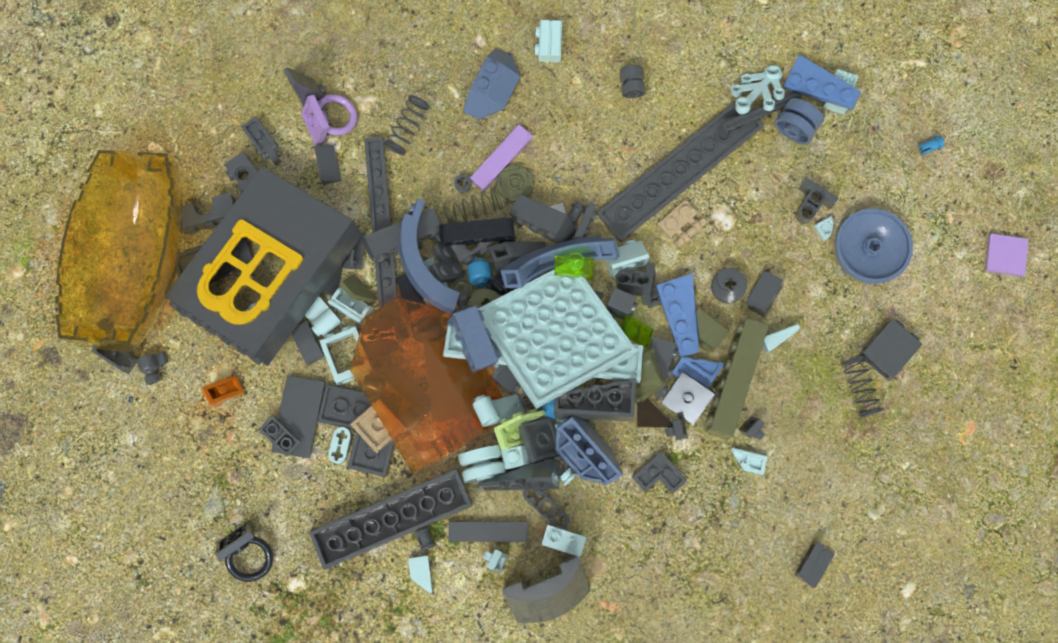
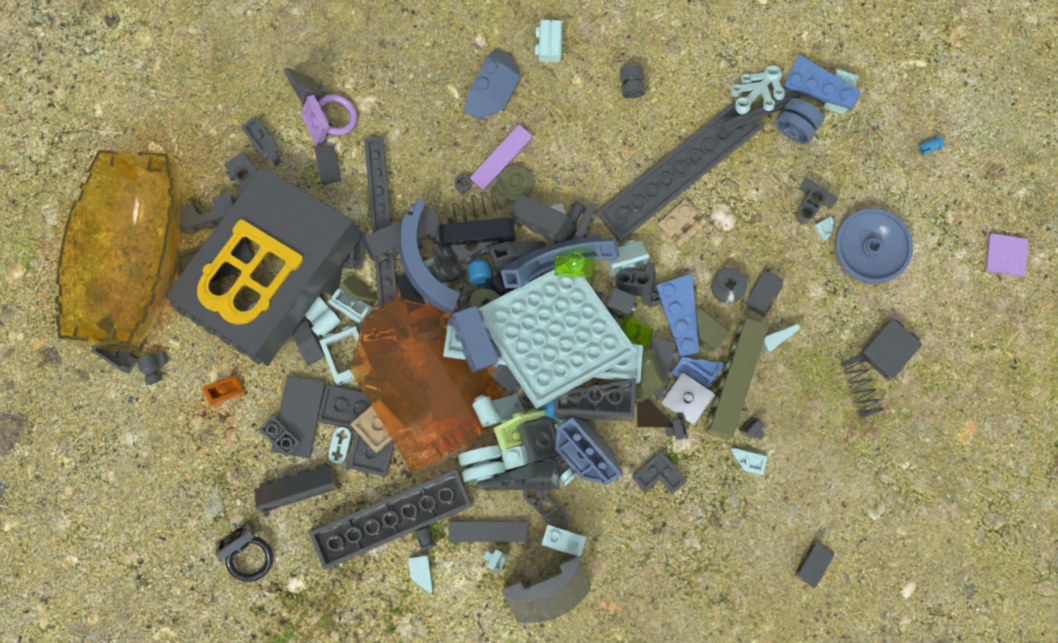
(295, 488): none -> dark grey slope
(425, 106): dark grey piece -> none

